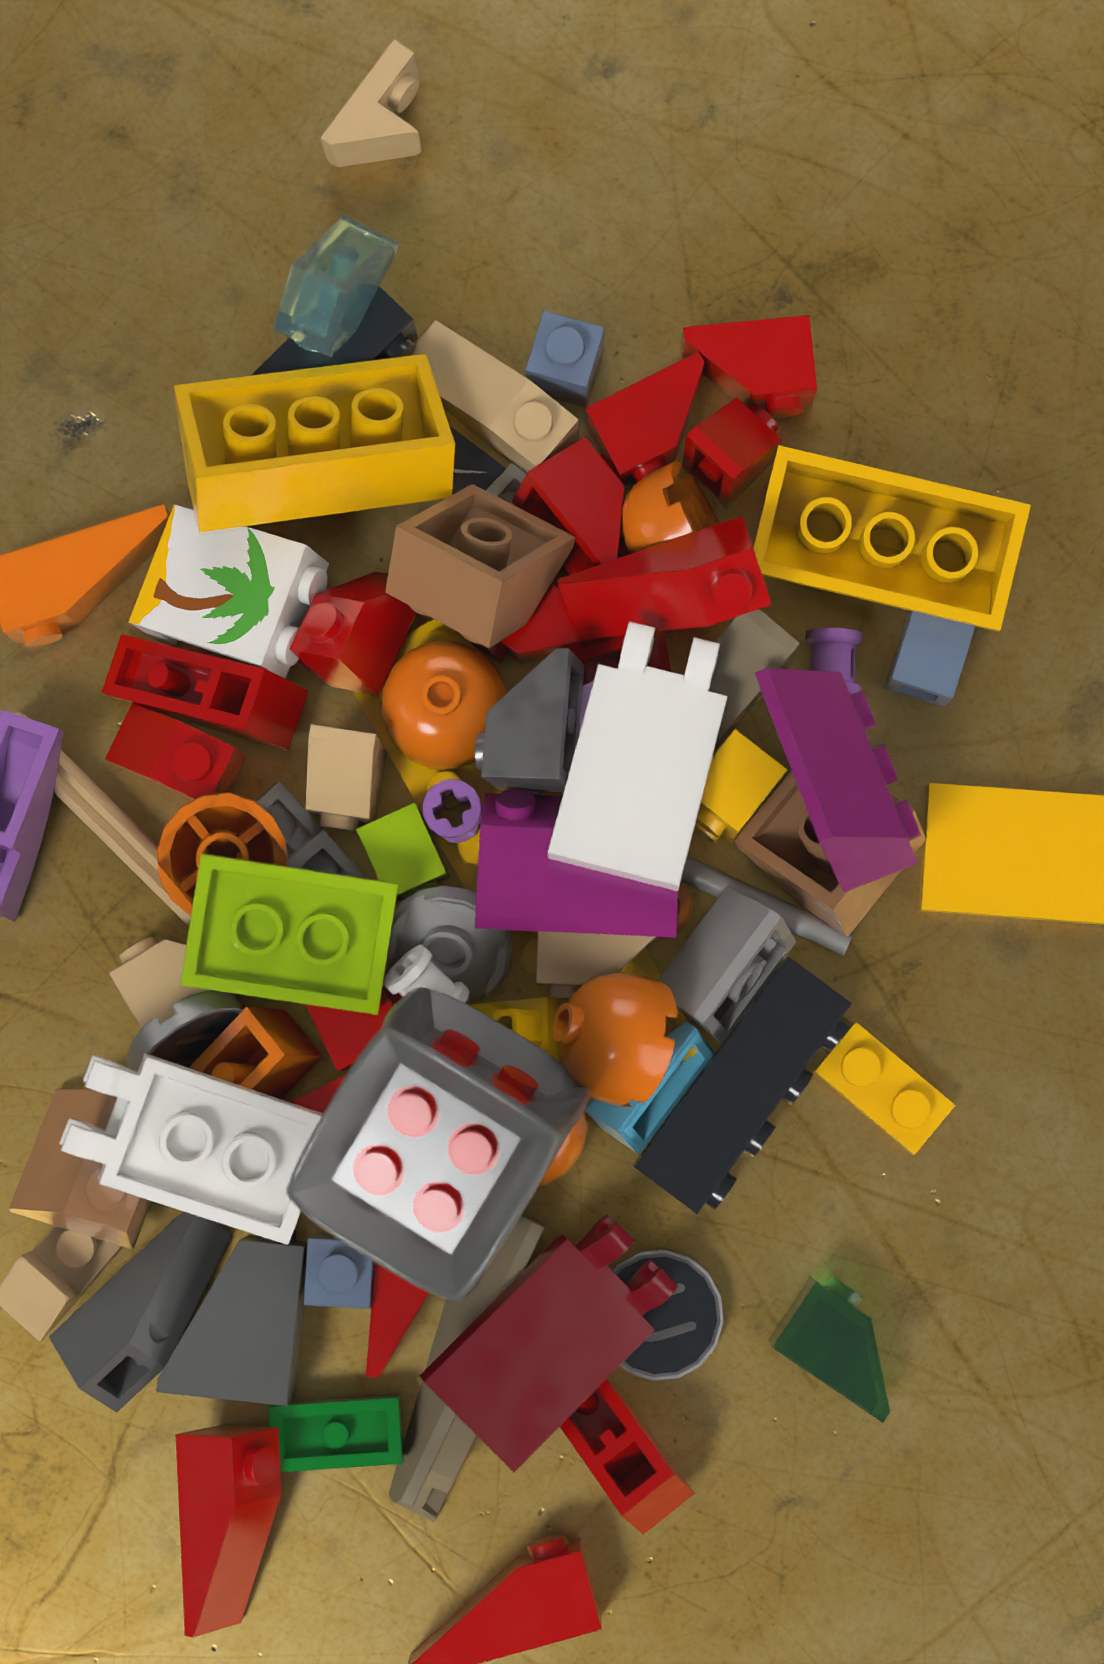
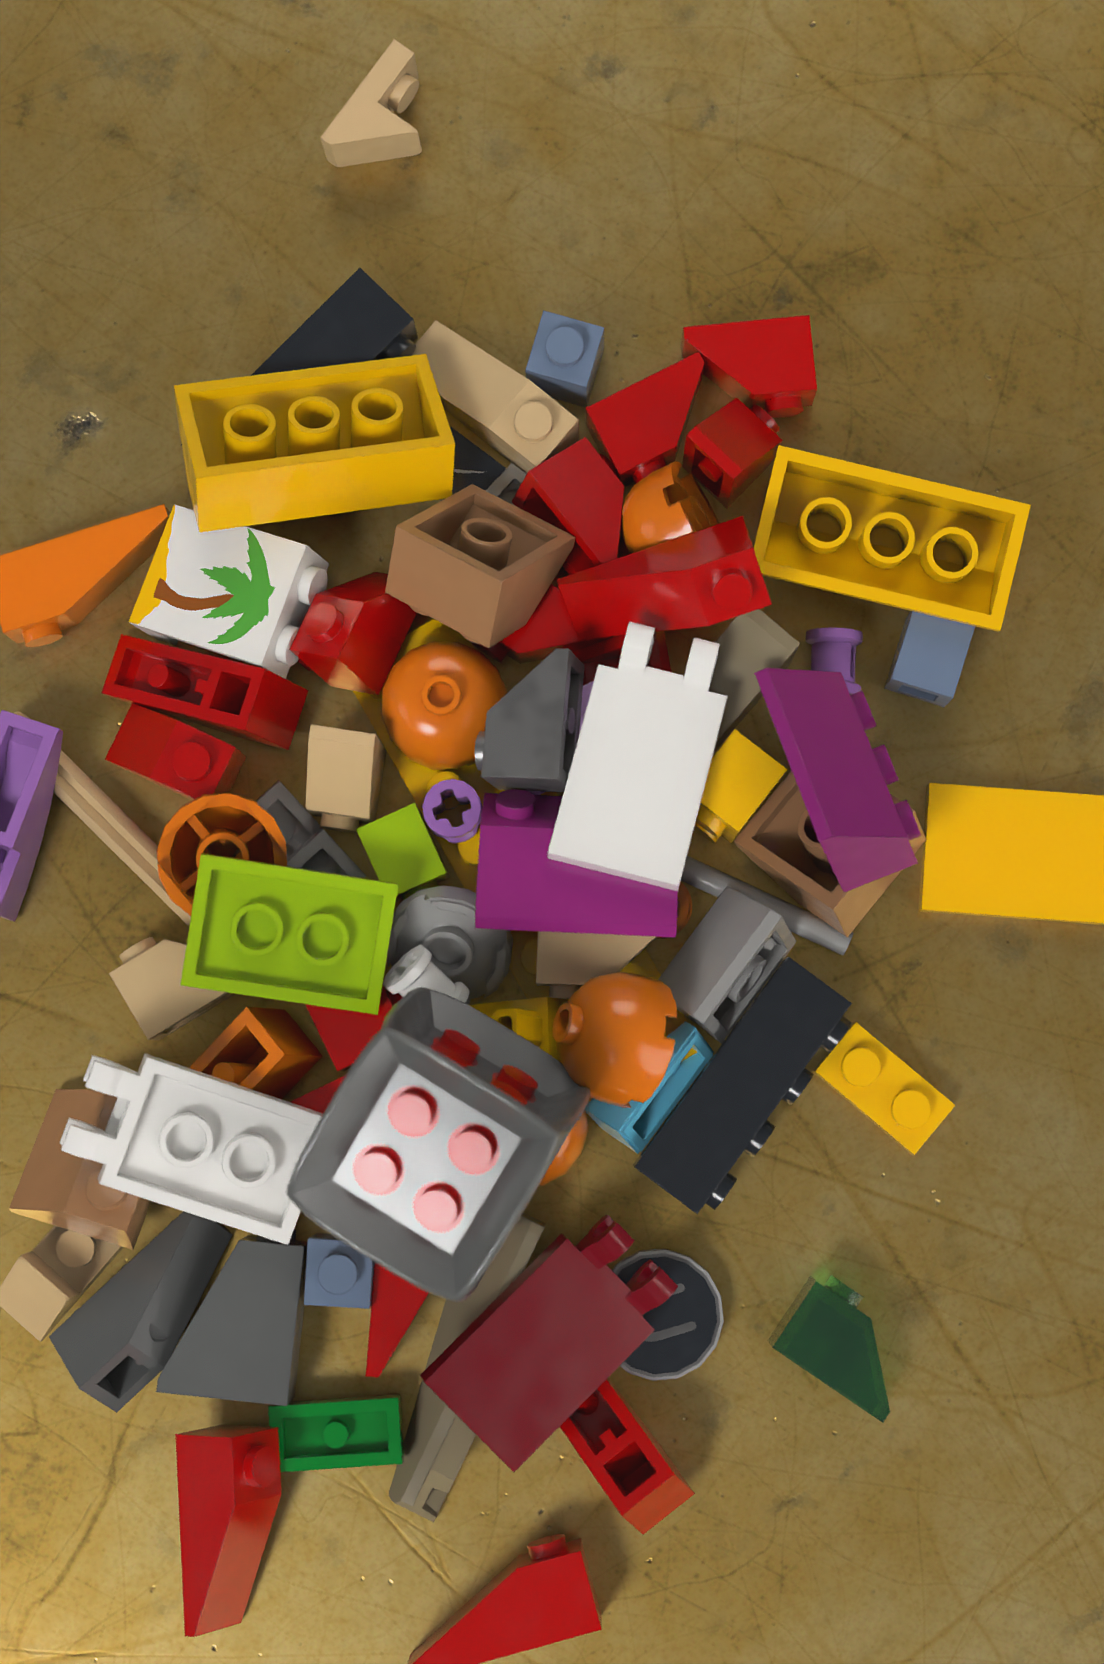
(187, 1033): tile -> none
(334, 286): clear light blue slope -> none

